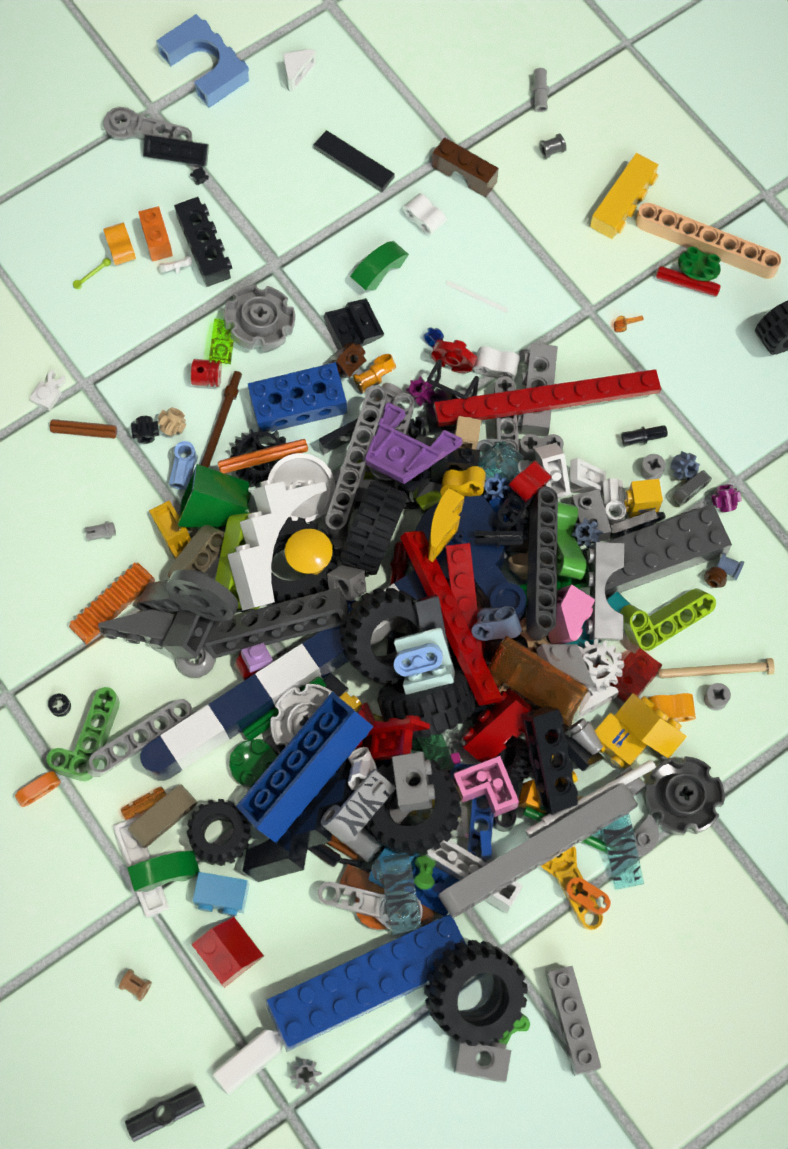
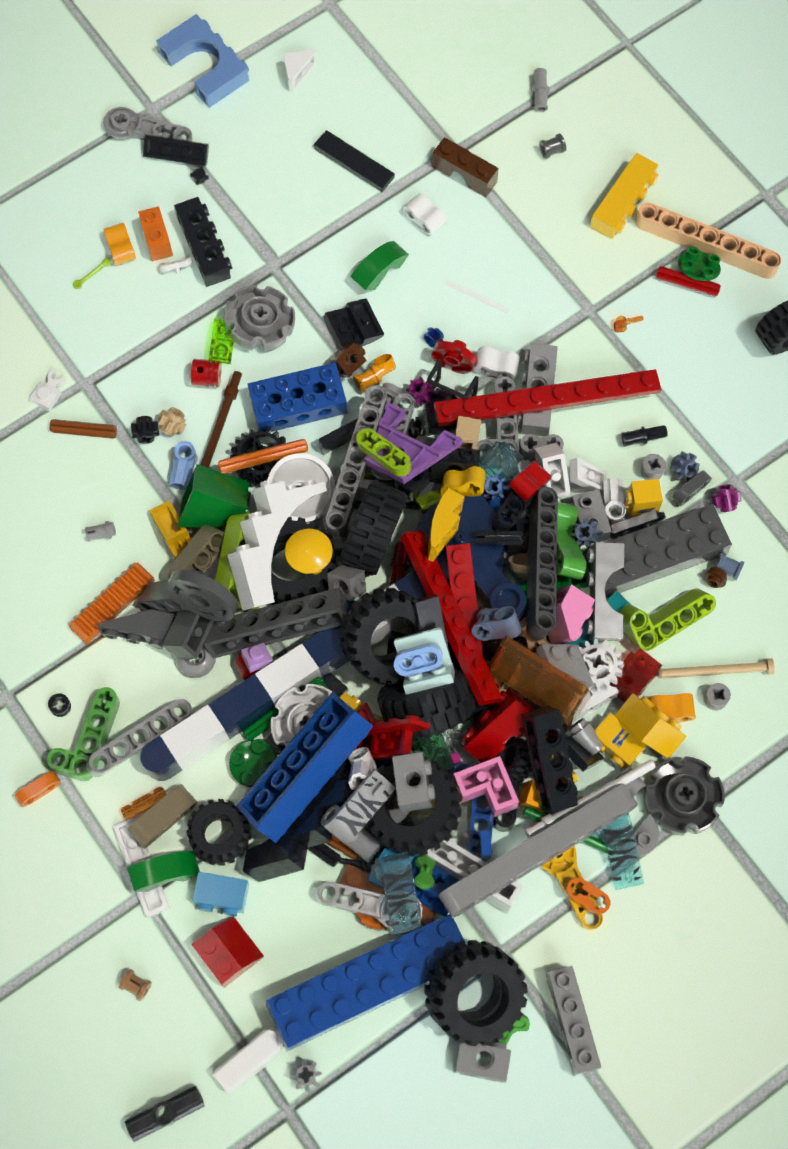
(381, 443): none -> lime beam

